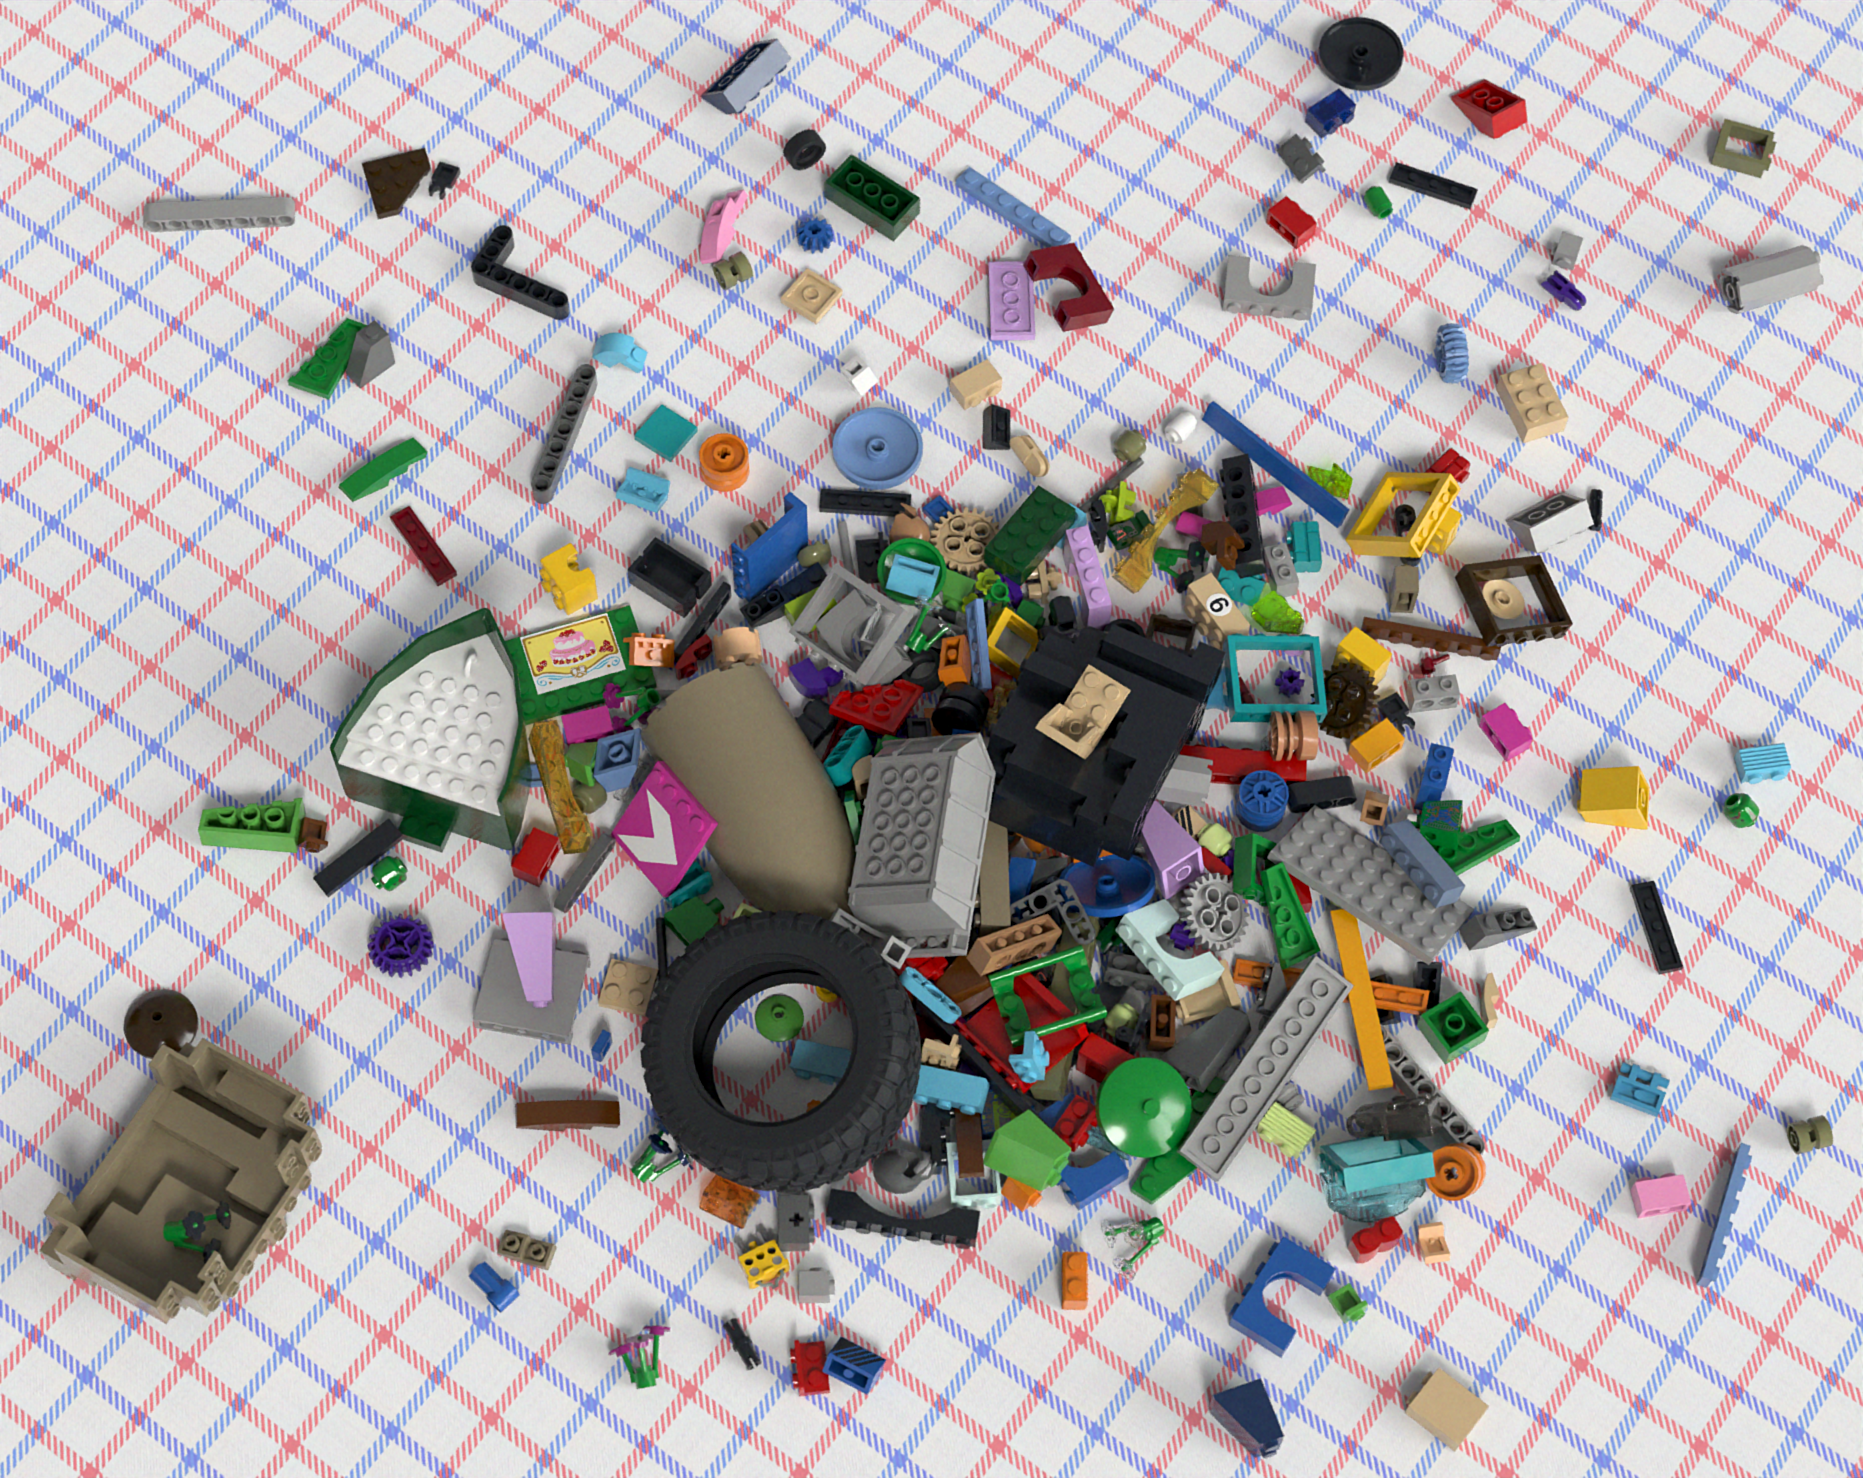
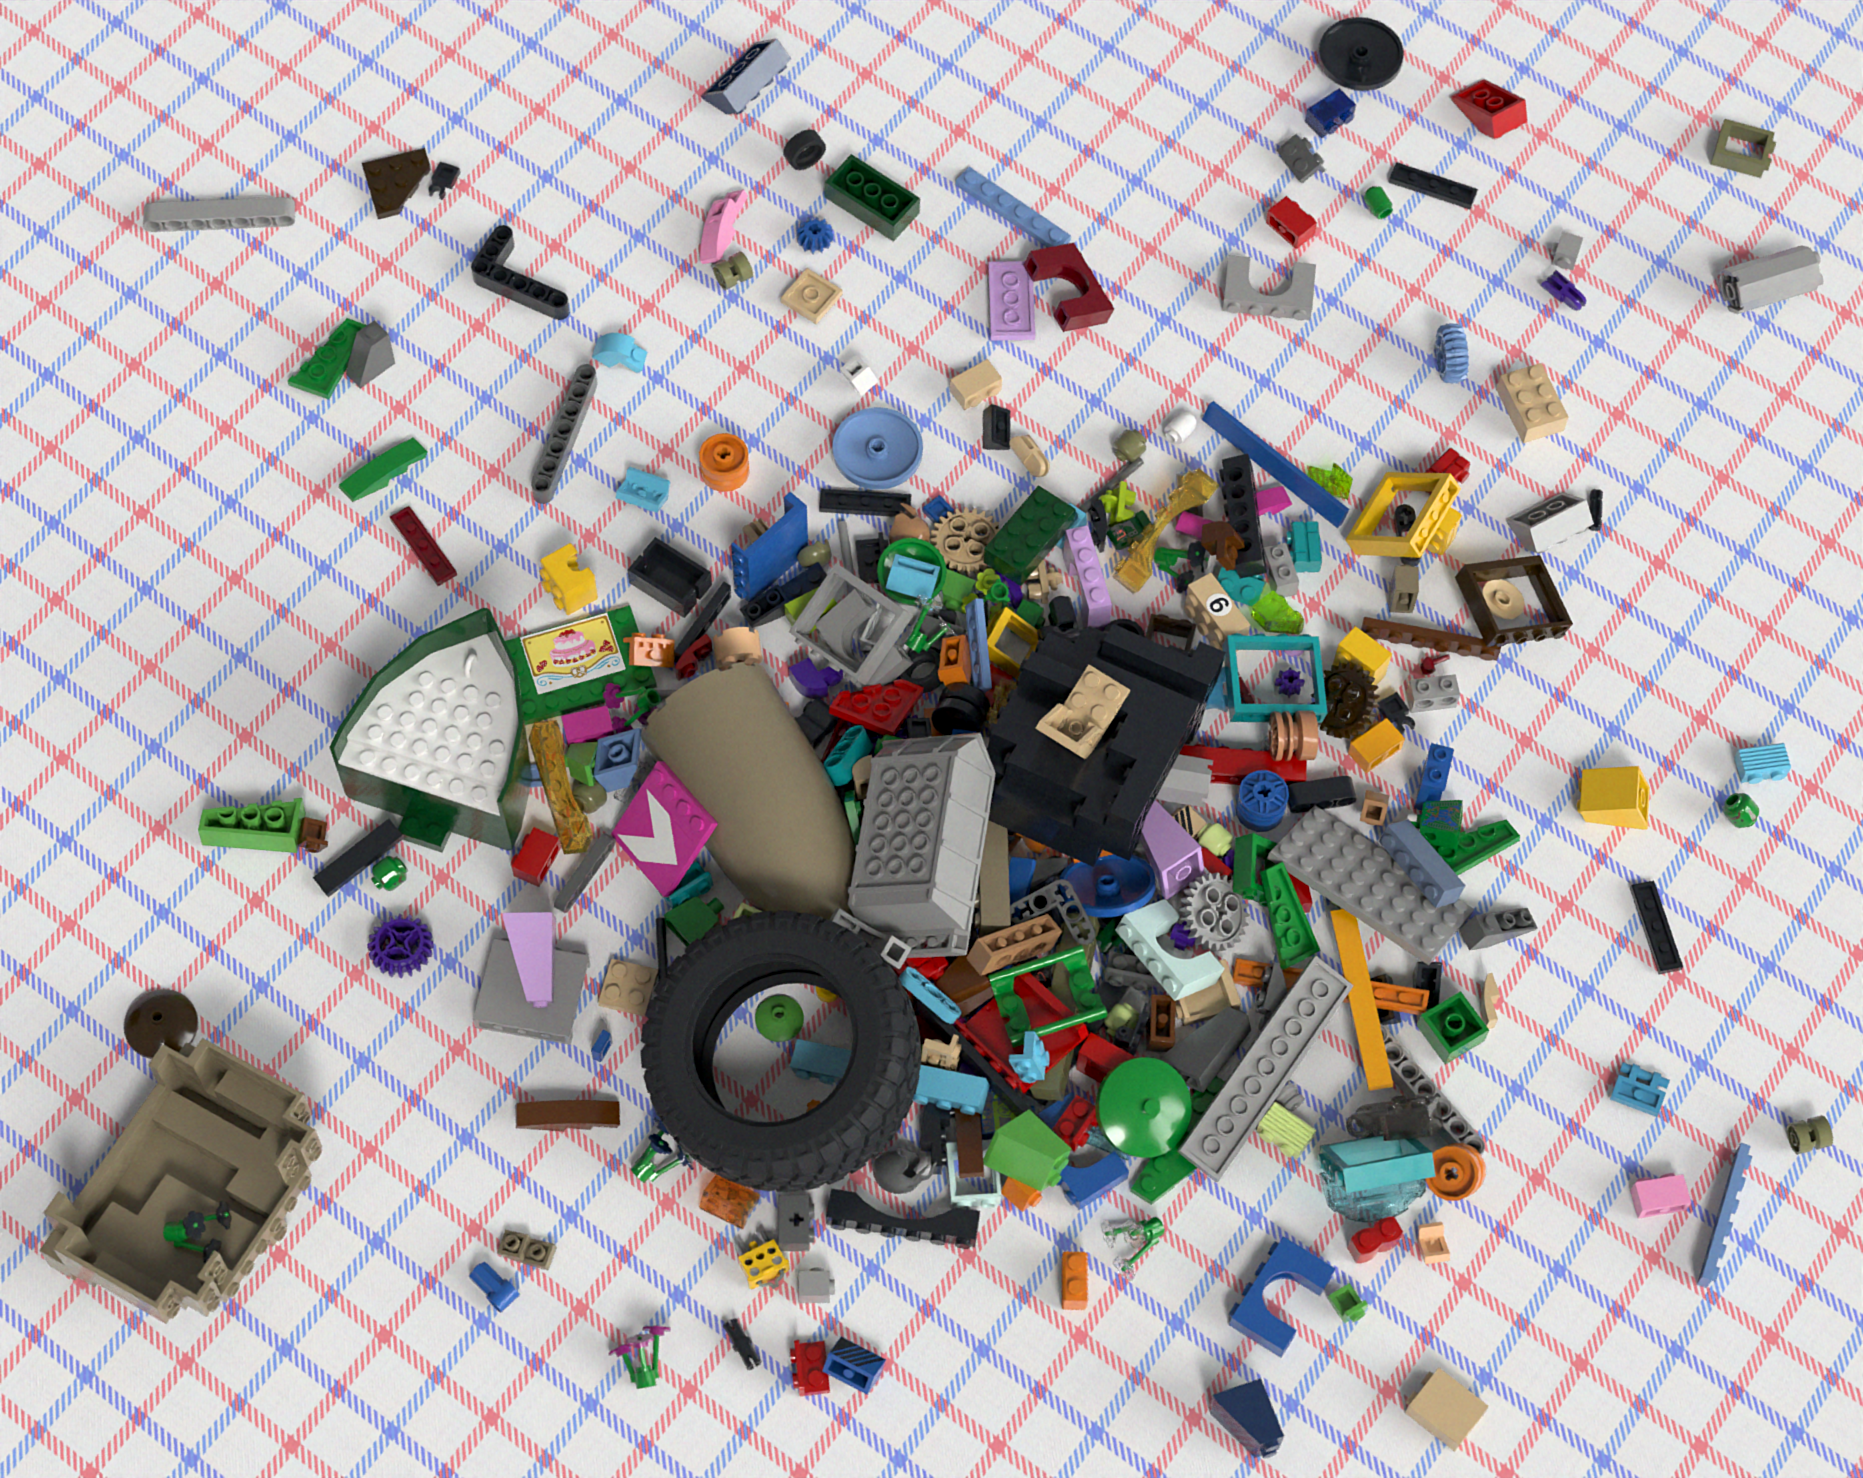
(666, 433): teal tile -> none
(1506, 731): dark pink brick -> none

